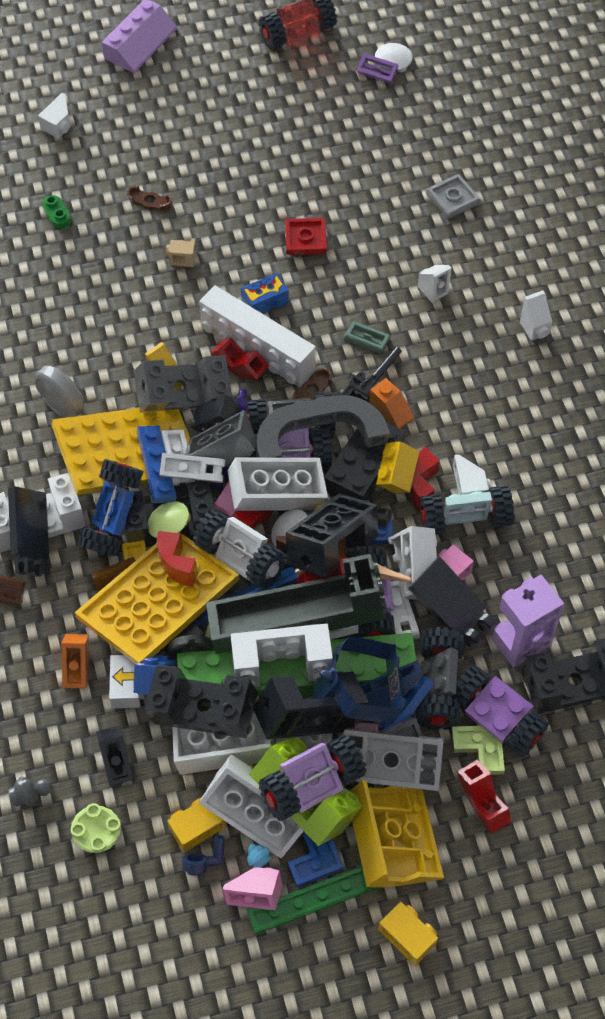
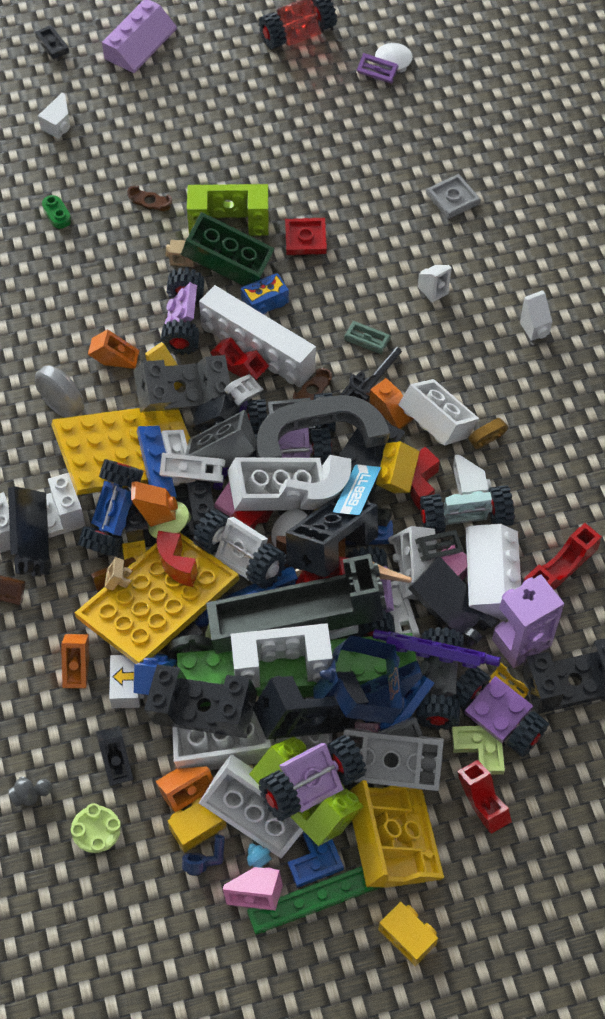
(52, 42): none -> black plate
(113, 350): none -> orange slope
(115, 574): none -> tan tile
(153, 503): none -> orange slope
(177, 332): none -> black plate
(184, 786): none -> orange slope
(226, 250): none -> dark green brick
(243, 389): none -> white plate
(246, 199): none -> lime plate
(335, 476): none -> white arch
(357, 489): none -> medium azure sticker
(424, 549): none -> pearl dark grey tile
(438, 412): none -> white brick
(445, 652): none -> dark purple plate
(488, 433): none -> pearl gold beam
(491, 566): none -> white slope
(503, 670): none -> yellow piece
(575, 552): none -> red arch

